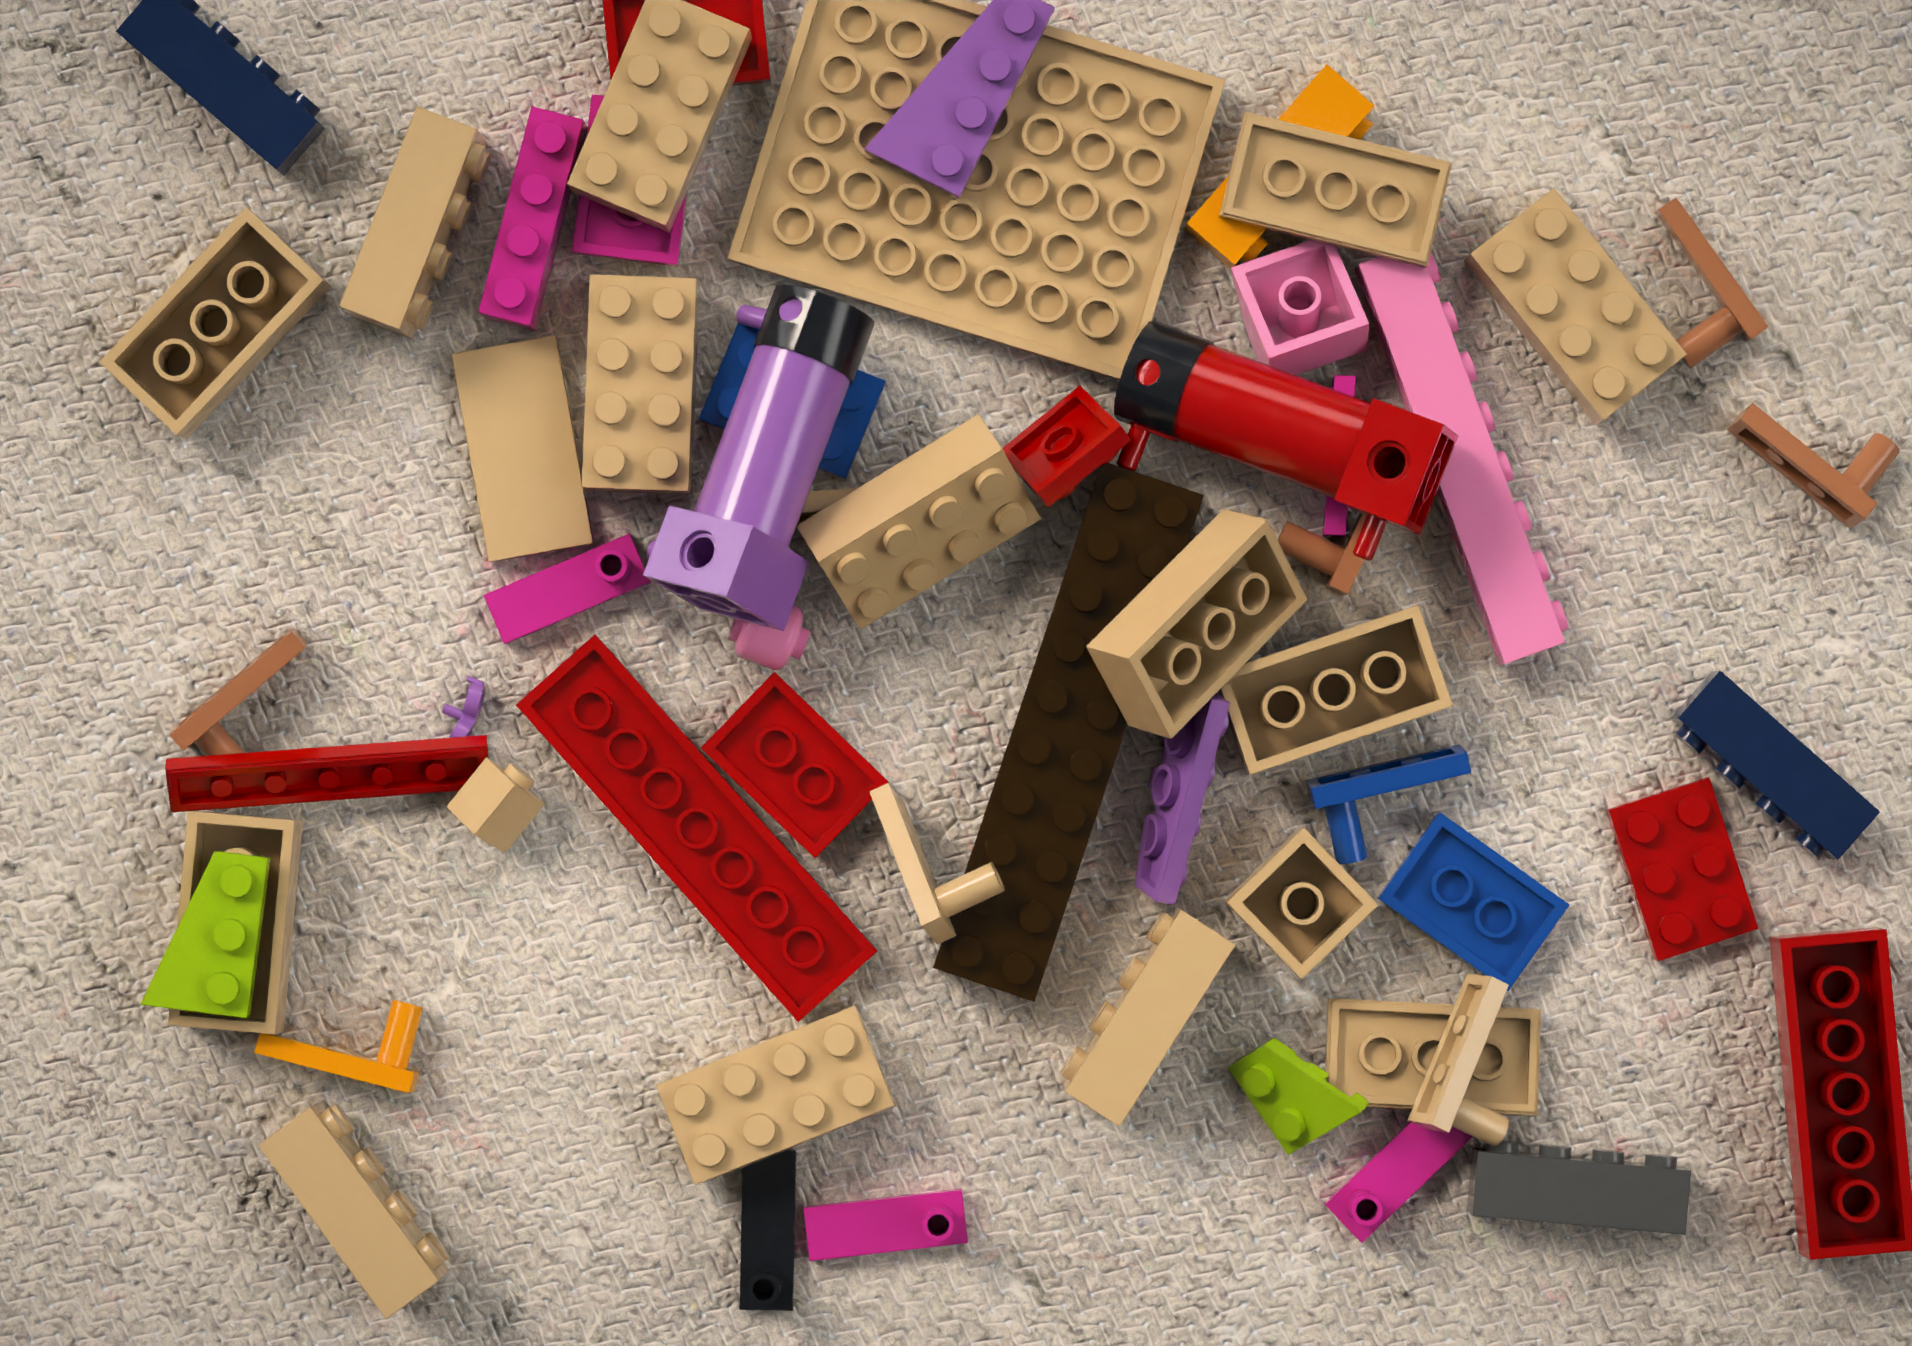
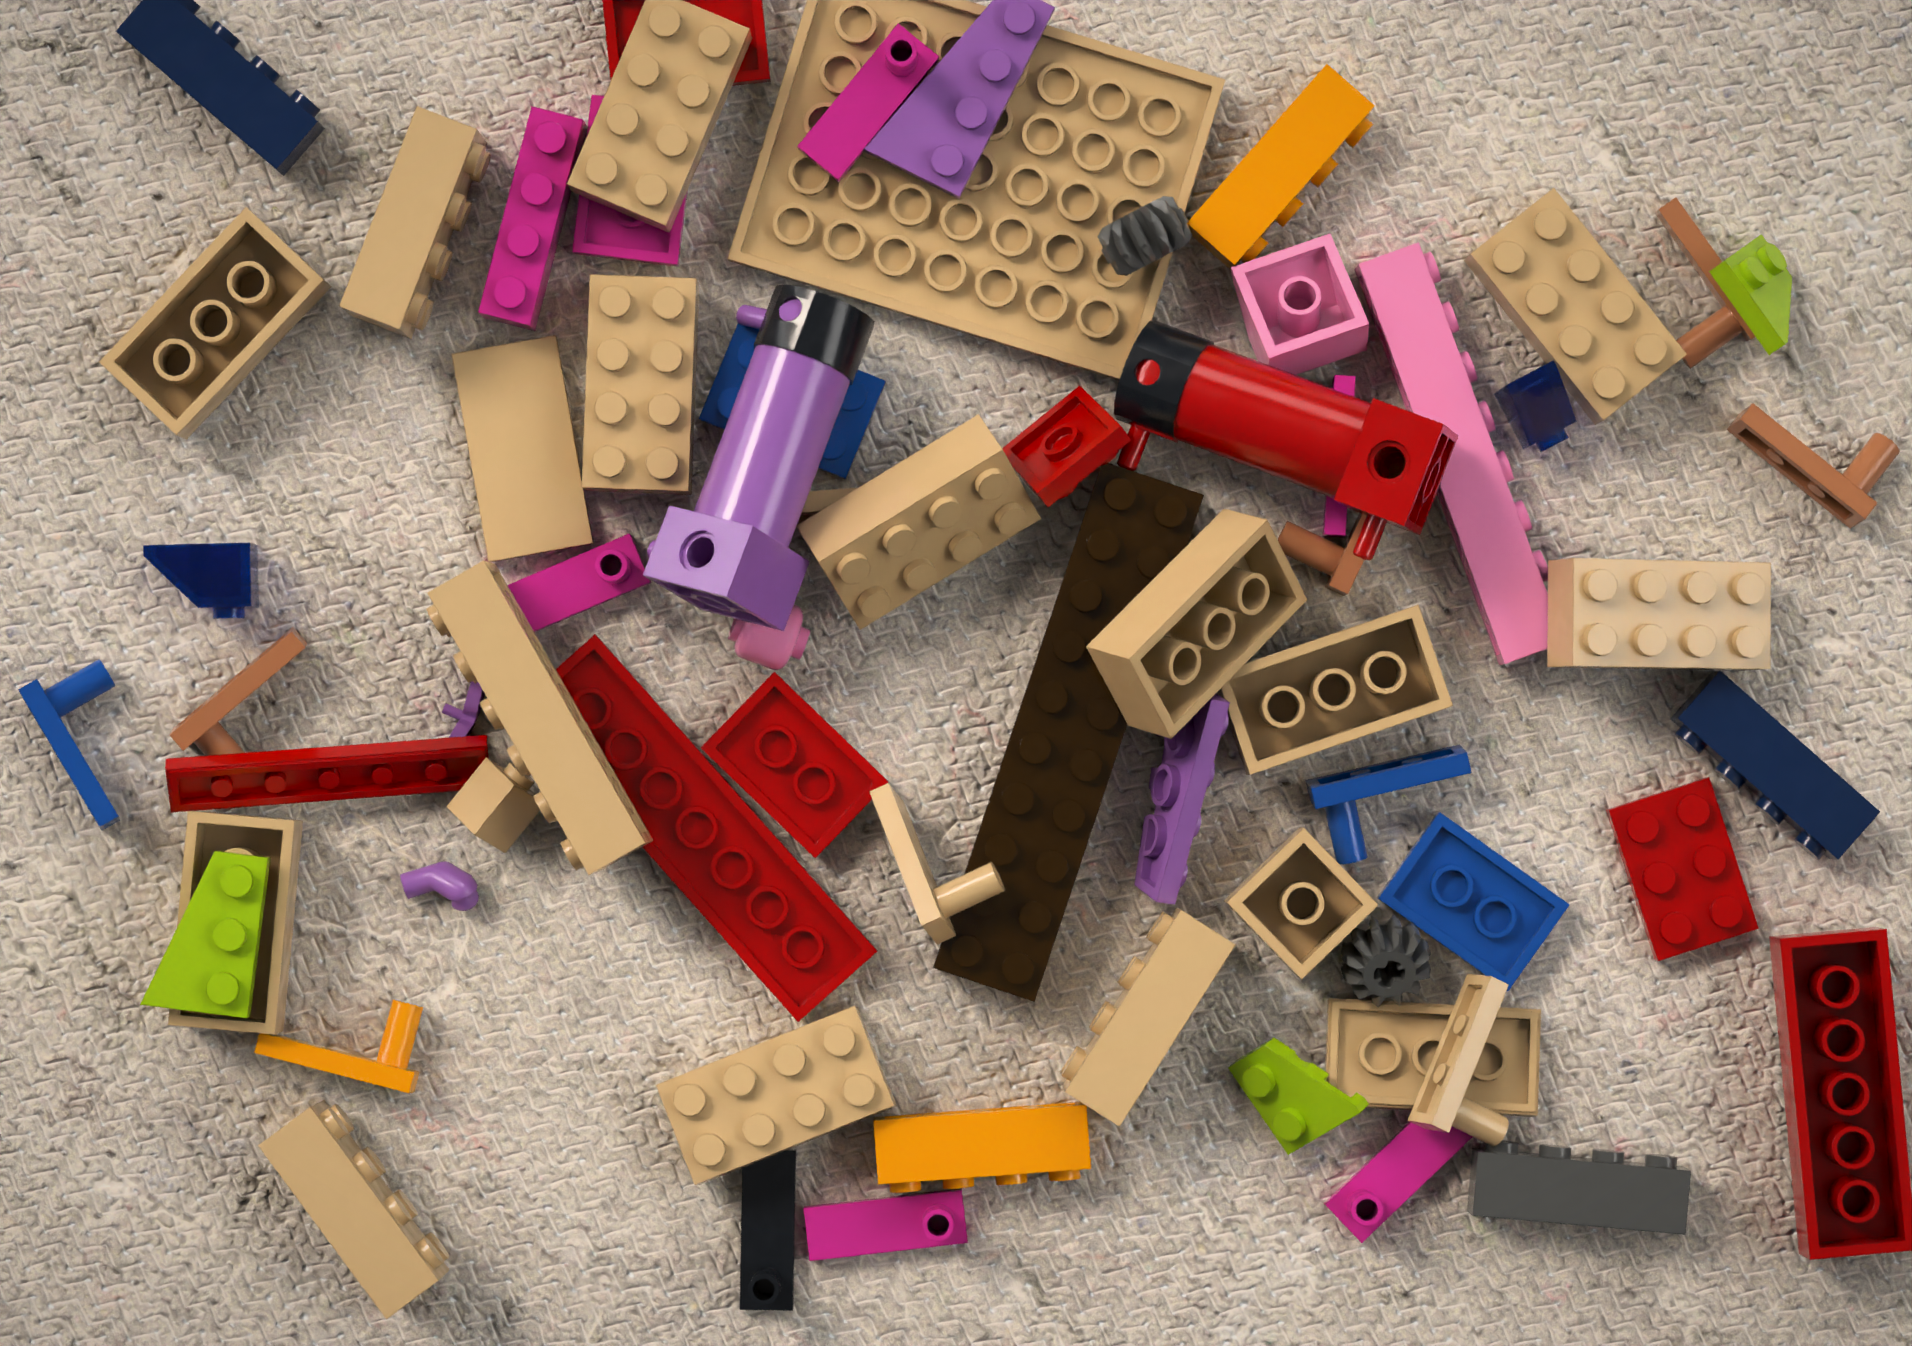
(49, 707): none -> blue piece
(211, 575): none -> clear blue slope
(444, 879): none -> medium lavender arm
(539, 716): none -> tan brick
(868, 102): none -> dark pink piece
(982, 1144): none -> light orange brick
(1144, 235): none -> dark grey gear
(1335, 189): tan tile -> none
(1385, 961): none -> dark grey gear
(1537, 407): none -> clear blue slope
(1659, 614): none -> tan brick
(1759, 290): none -> lime wing

